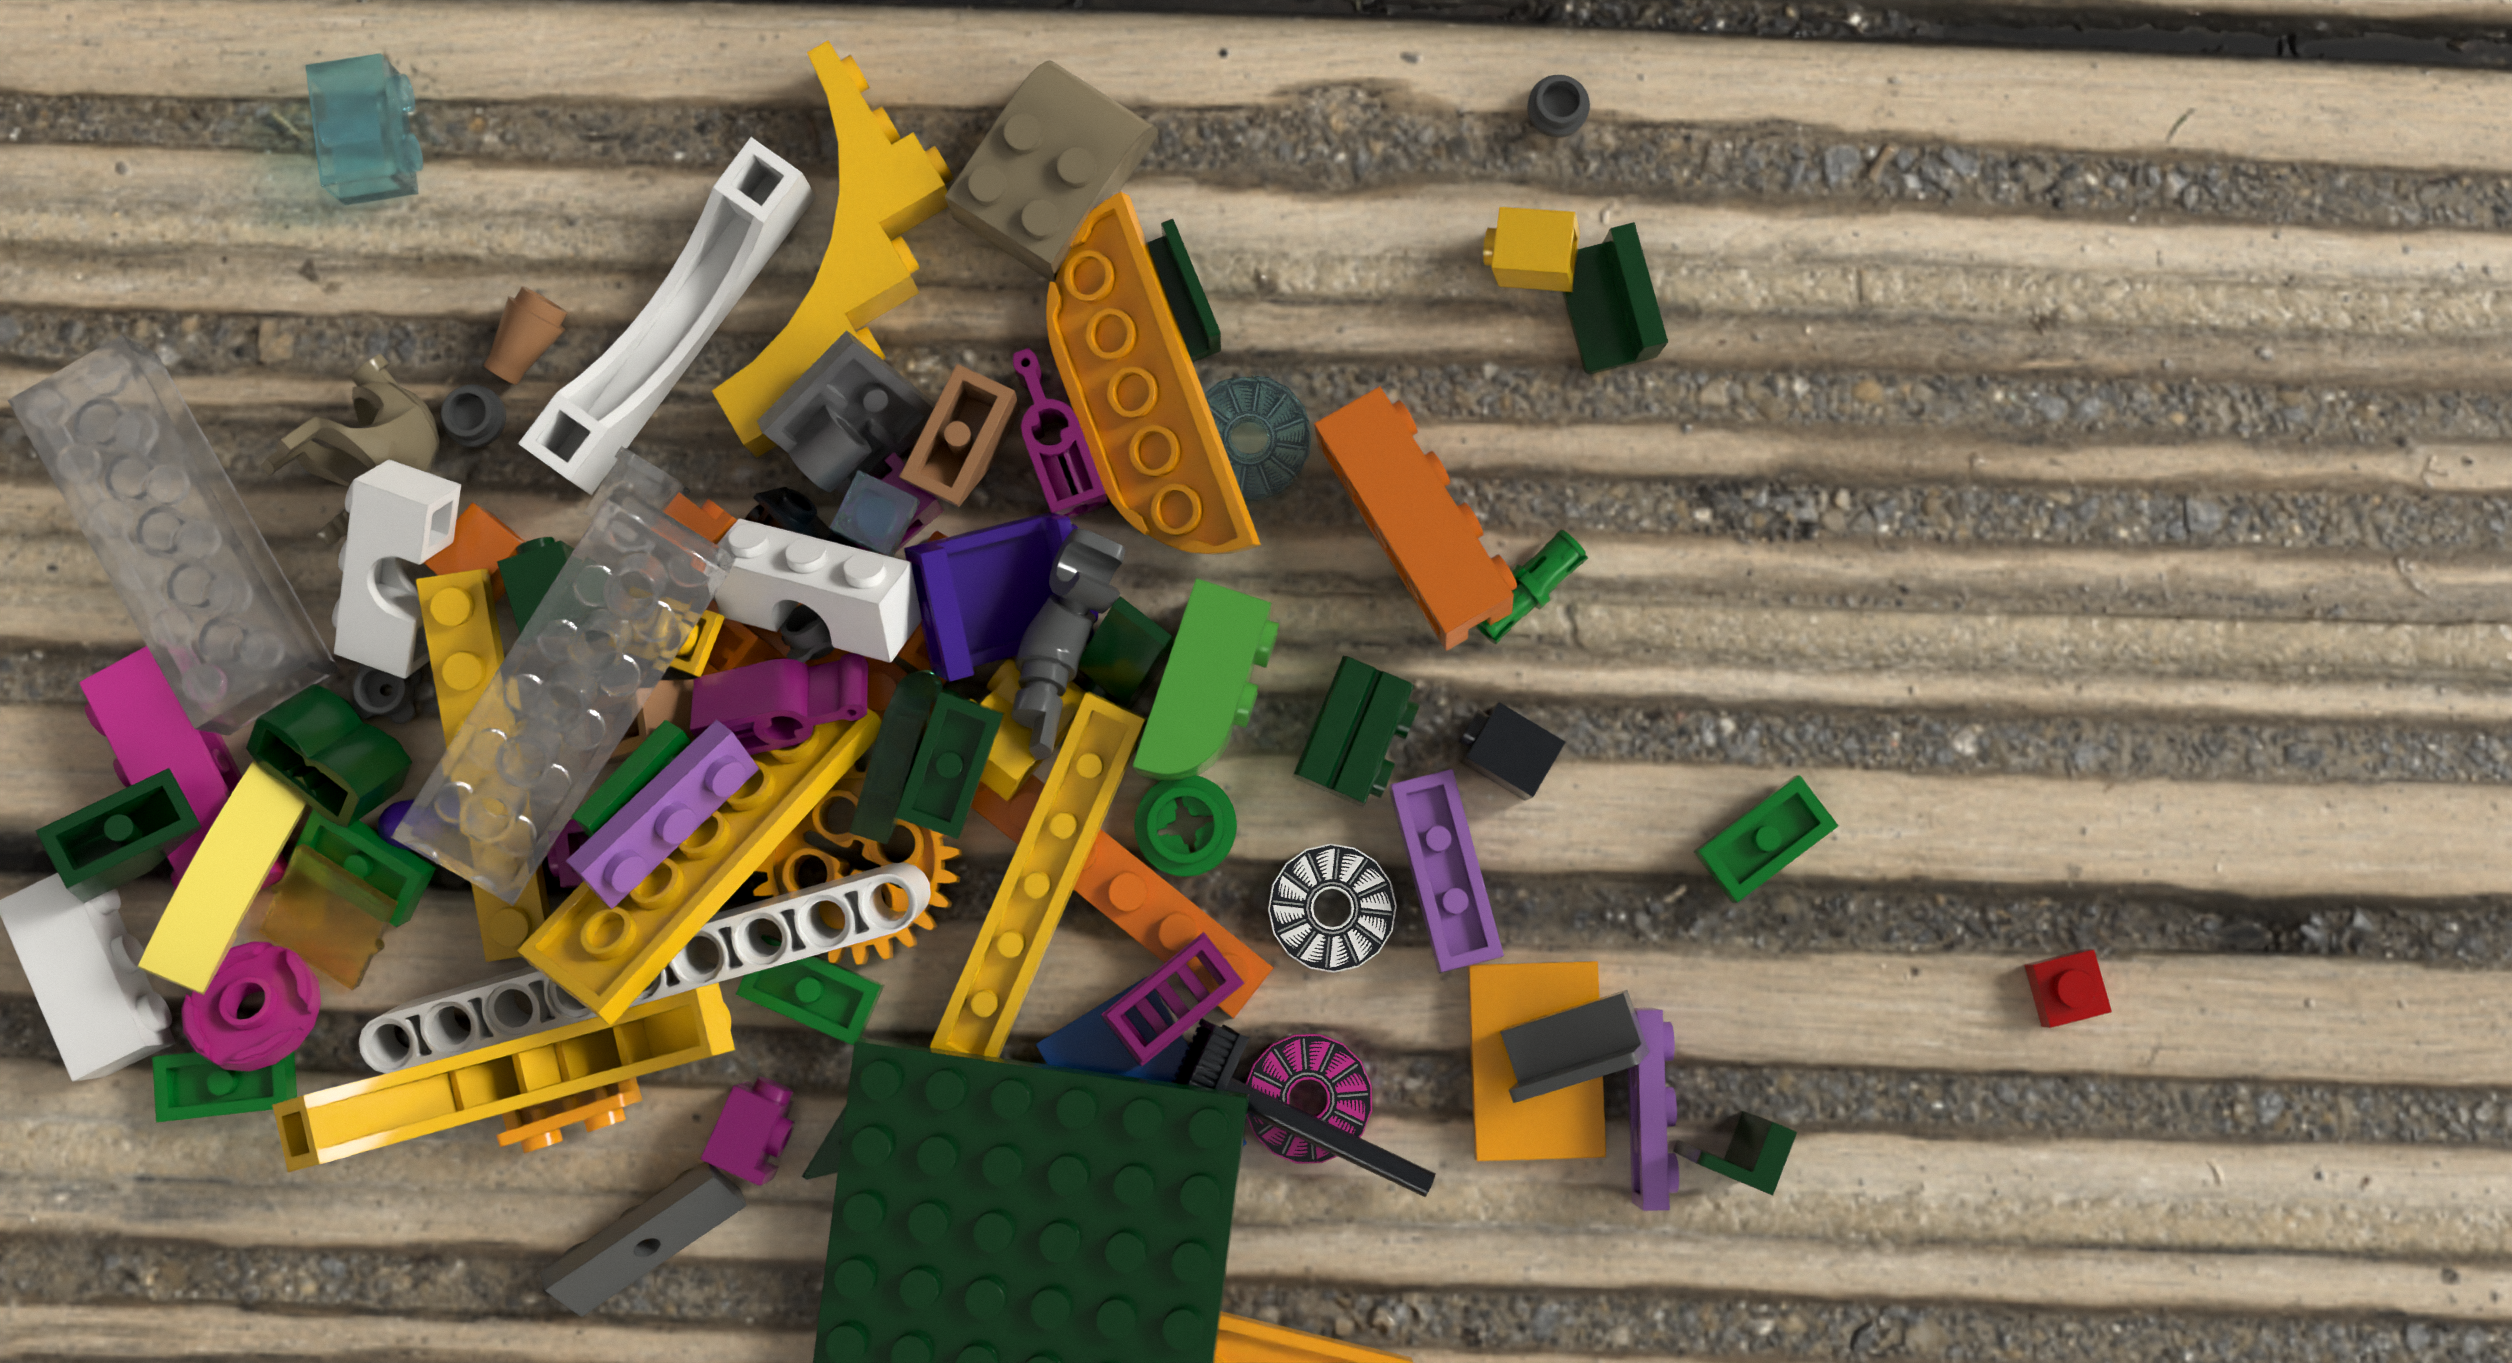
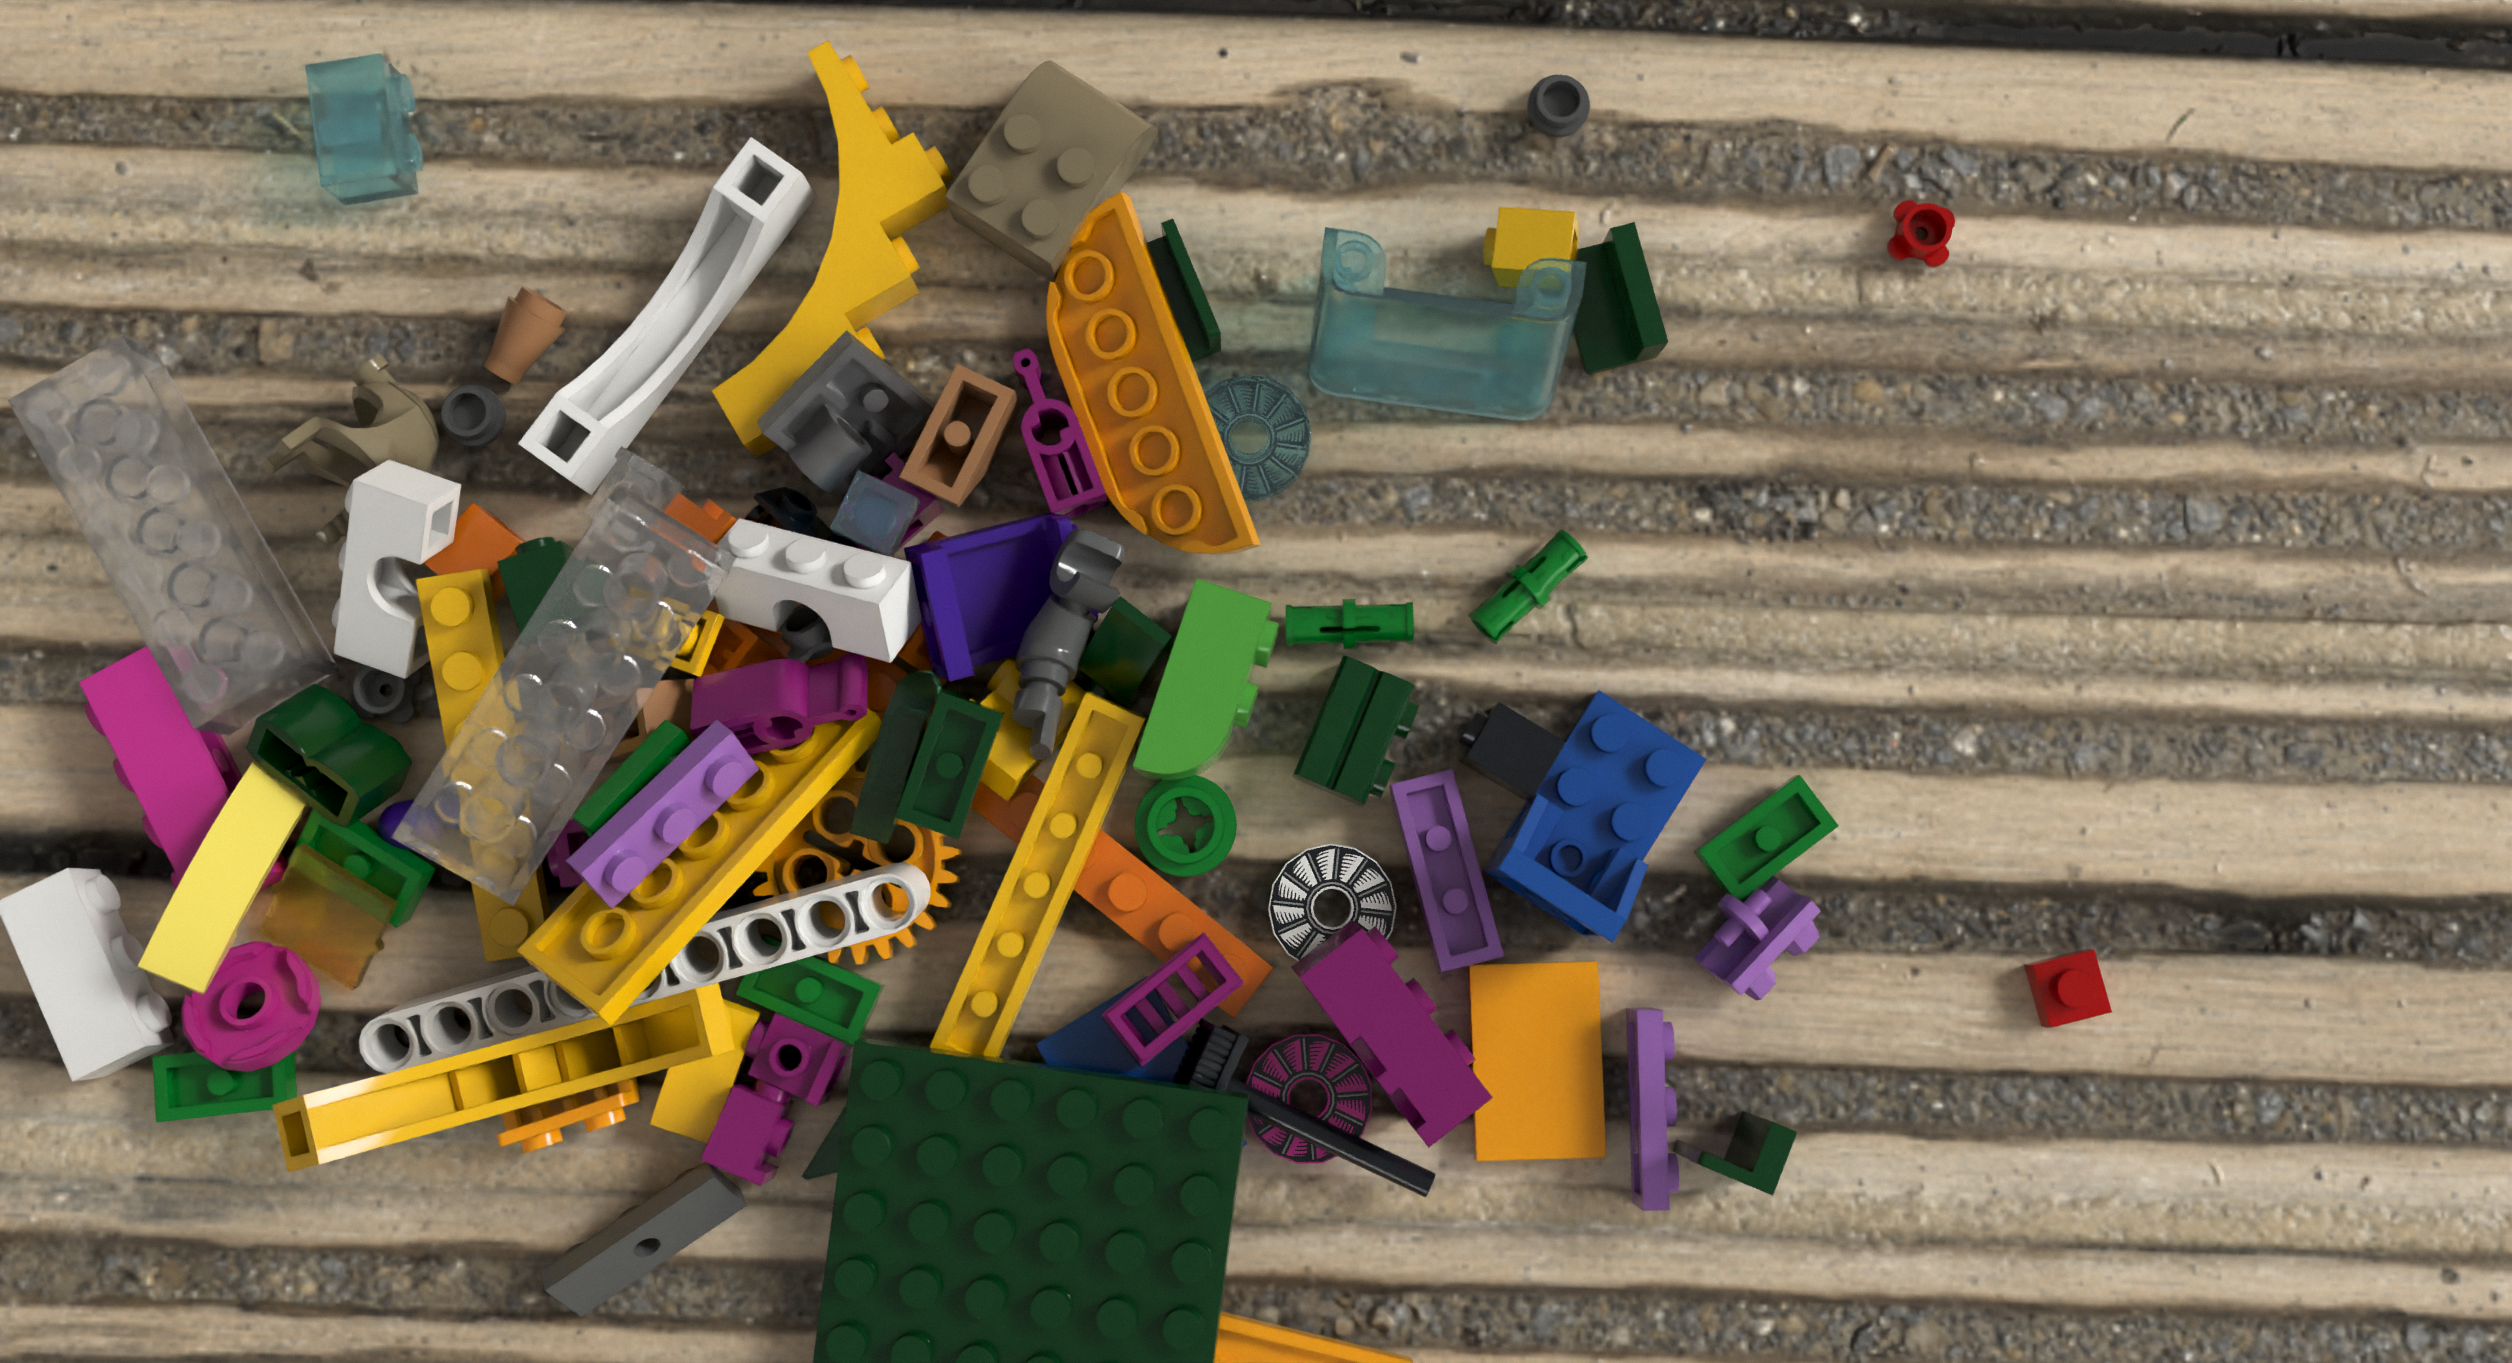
(119, 835): dark green slope -> none
(699, 1089): none -> yellow slope
(820, 1064): none -> magenta brick
(1349, 624): none -> green pin
(1392, 1030): none -> magenta wedge
(1414, 516): orange brick -> none
(1436, 346): none -> clear light blue windscreen
(1574, 1045): dark grey panel -> none
(1595, 819): none -> blue bracket
(1756, 934): none -> medium lavender hips
(1931, 218): none -> red plate

